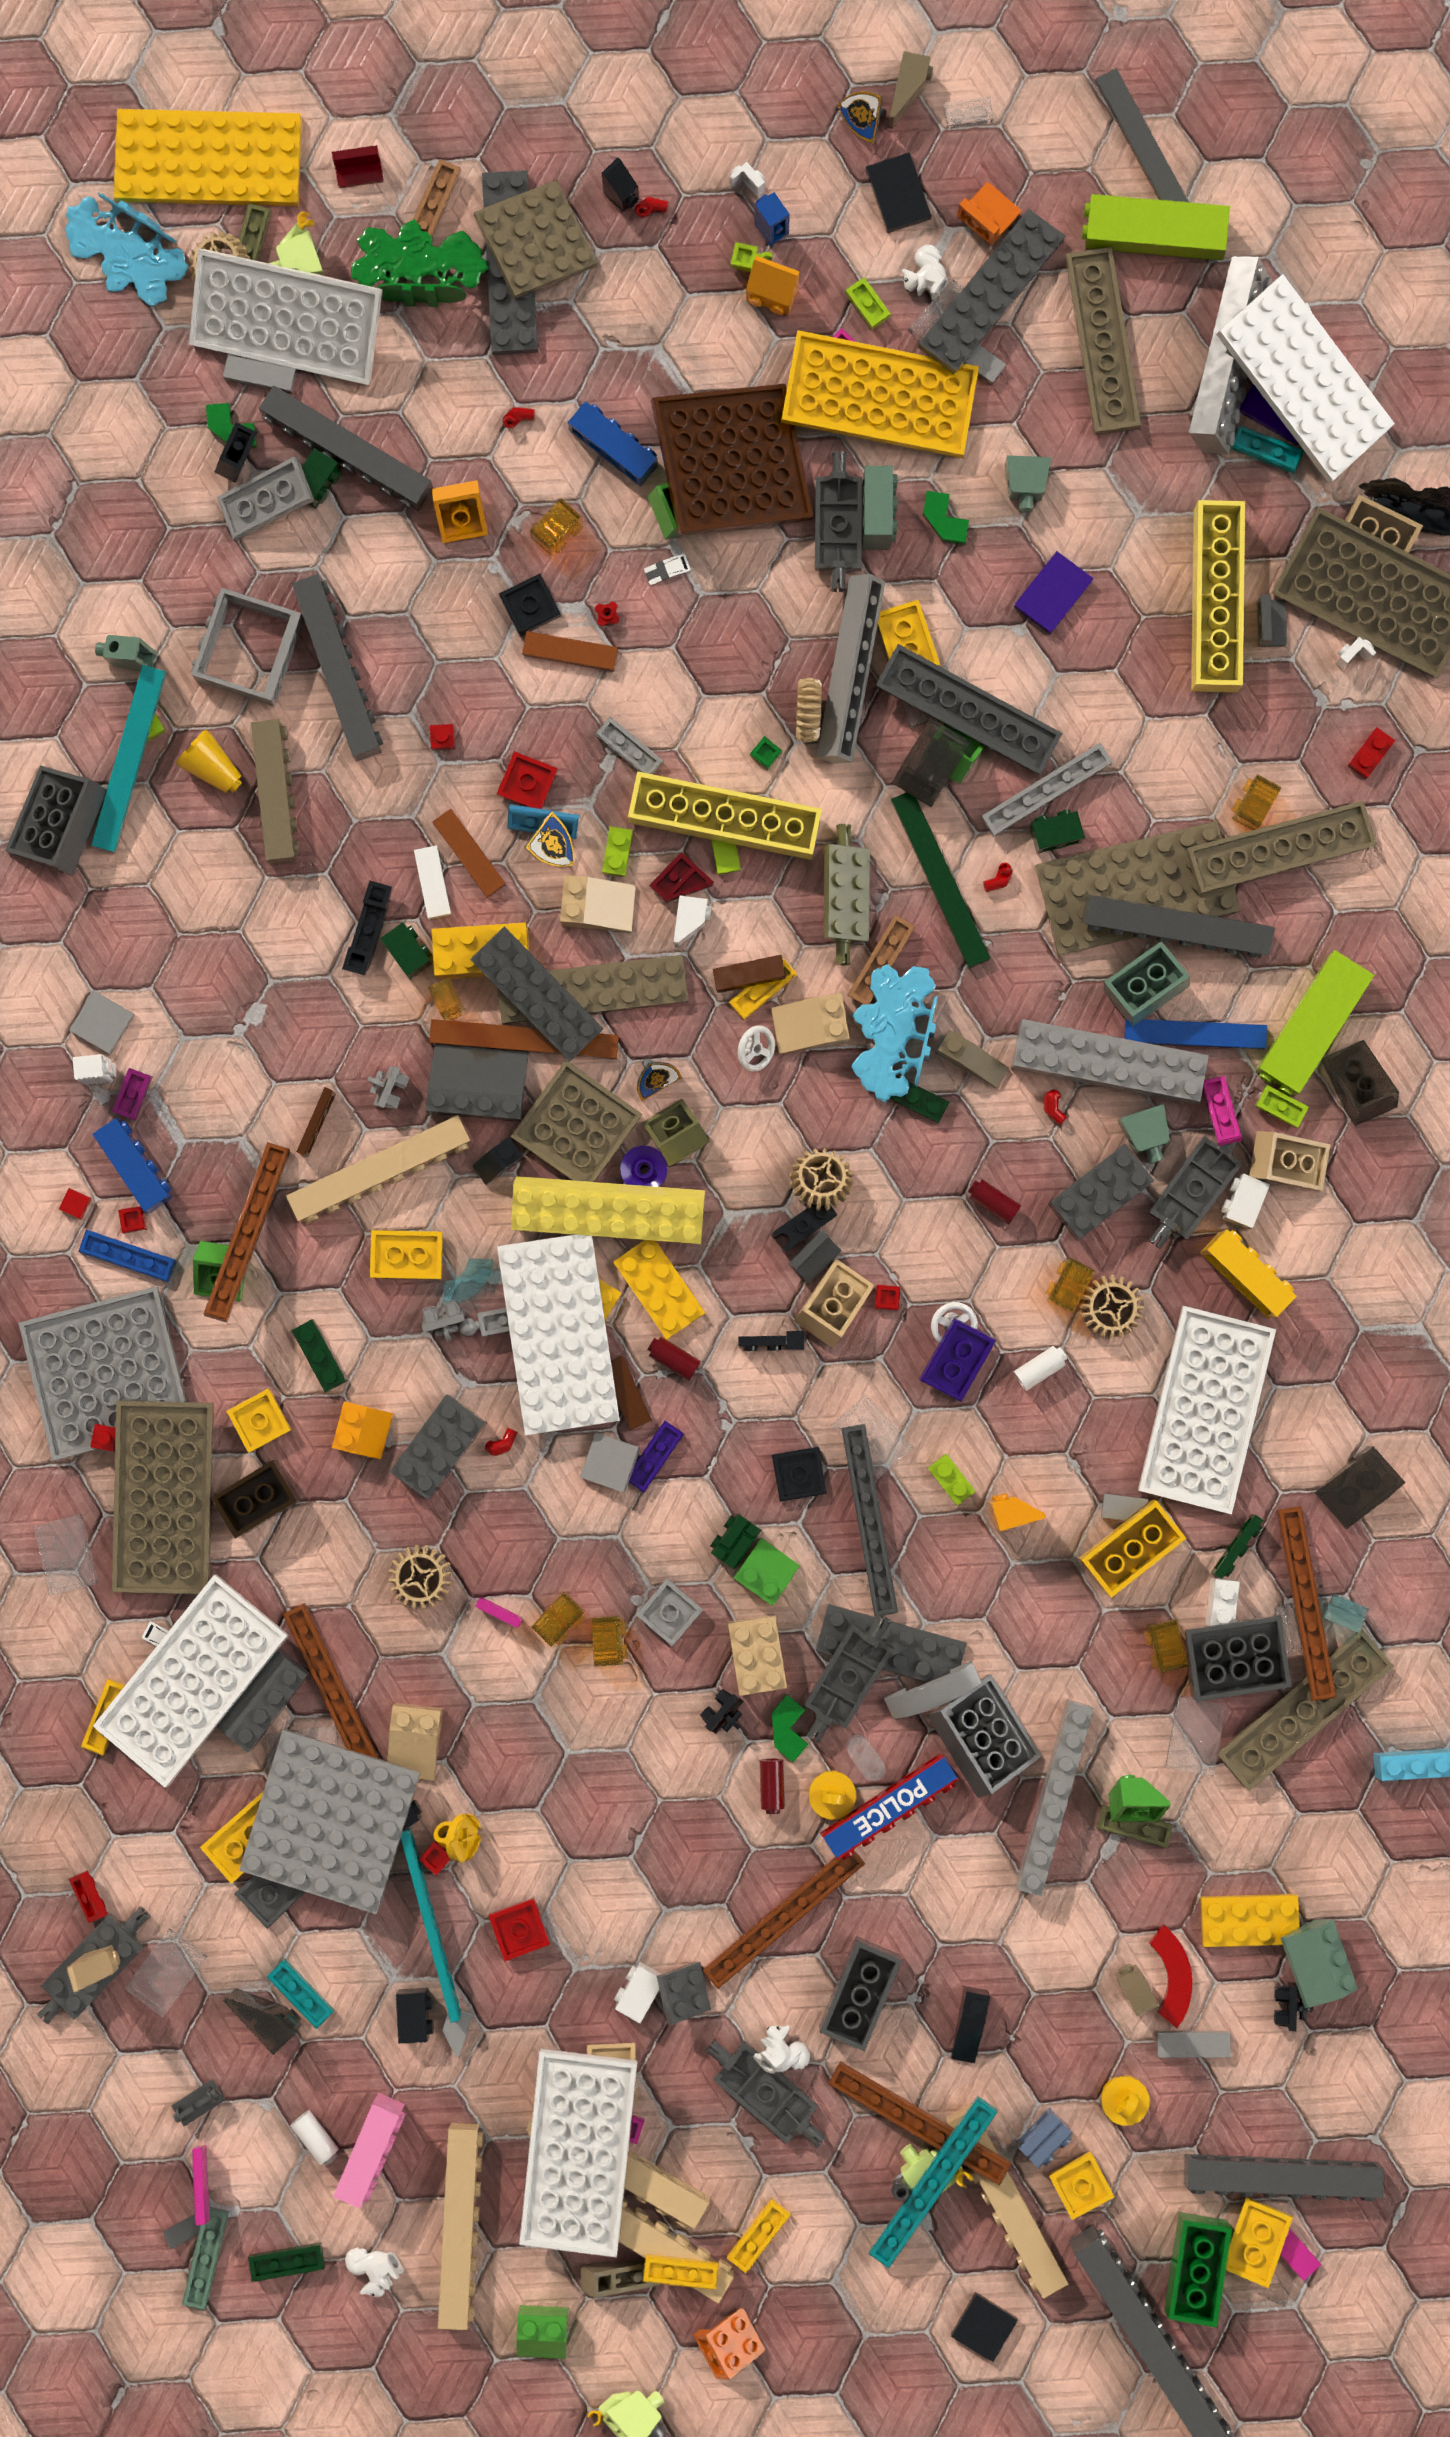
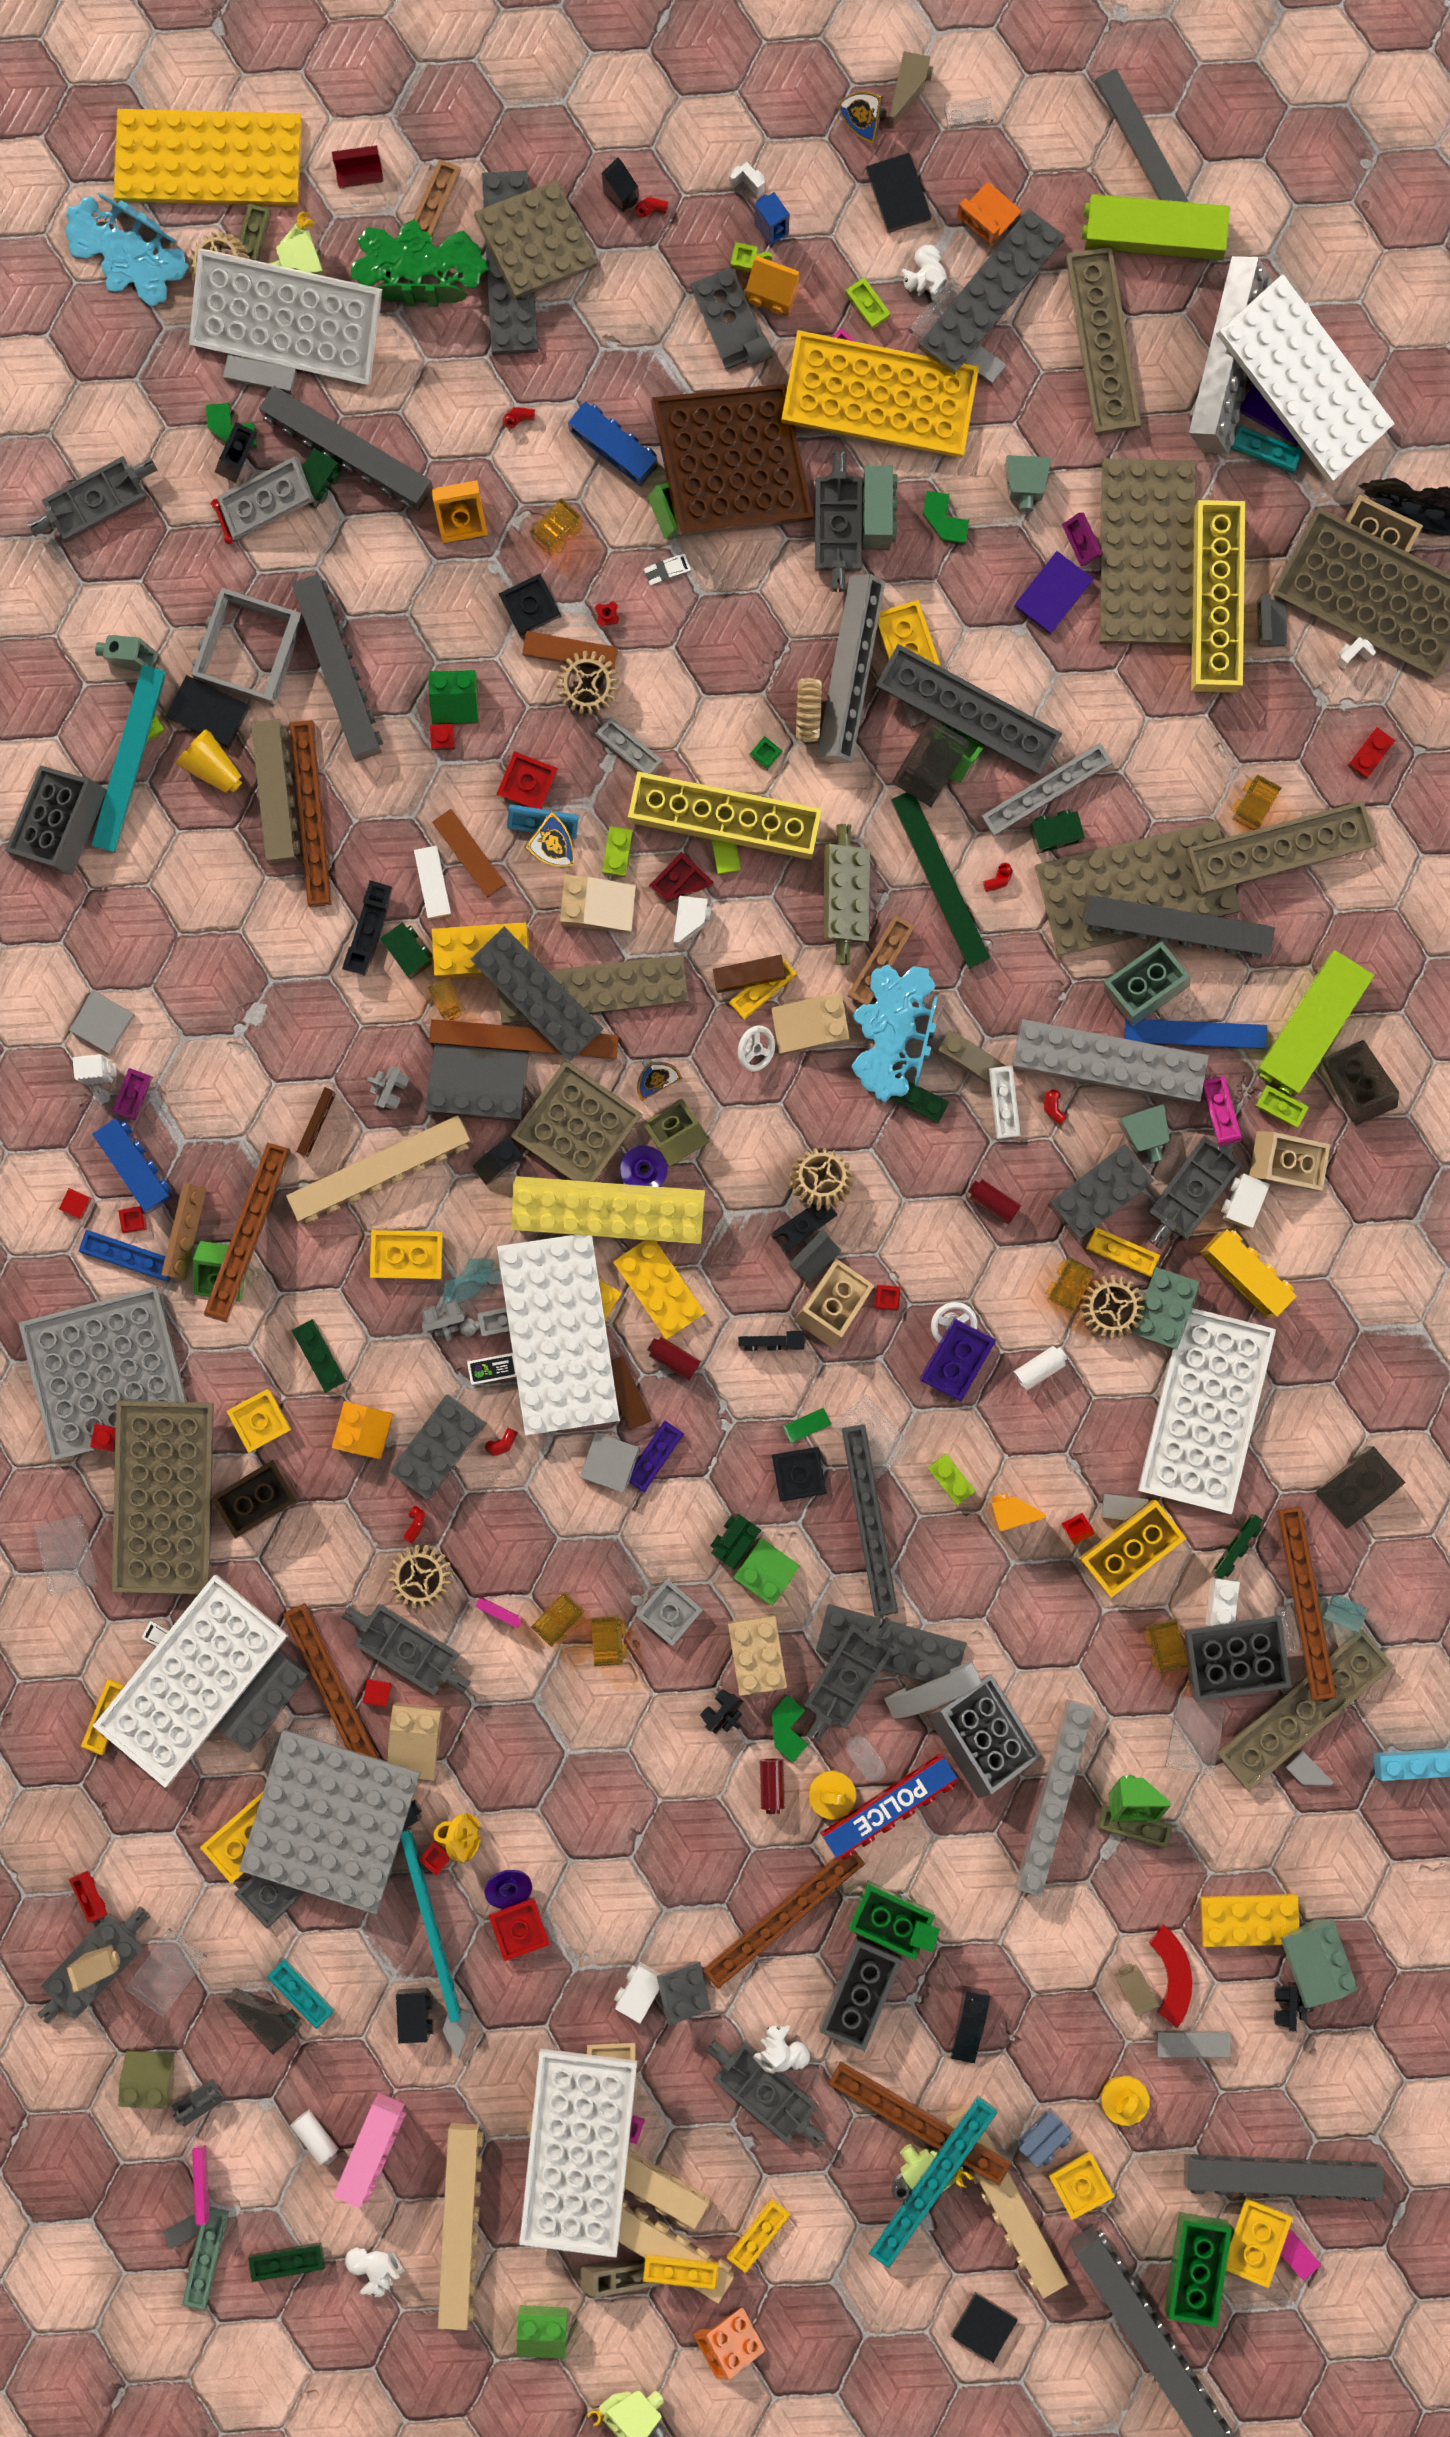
(93, 499): none -> dark grey plate
(147, 2079): none -> olive slope
(184, 1231): none -> medium nougat plate
(207, 708): none -> black tile
(215, 504): none -> red hinge
(310, 813): none -> dark orange tile
(377, 1692): none -> red tile
(406, 1649): none -> dark grey plate
(417, 1524): none -> red arm
(453, 697): none -> green slope
(491, 1369): none -> tile
(508, 1888): none -> dark purple dish
(574, 667): none -> tan gear
(737, 340): none -> dark grey hinge
(807, 1425): none -> green sticker
(888, 1918): none -> green brick
(924, 1936): none -> green tile
(1004, 1102): none -> white tile
(1077, 1528): none -> red plate
(1082, 539): none -> magenta plate
(1122, 1252): none -> yellow tile
(1147, 551): none -> dark tan plate
(1167, 1308): none -> sand green plate
(1307, 1771): none -> light grey tile

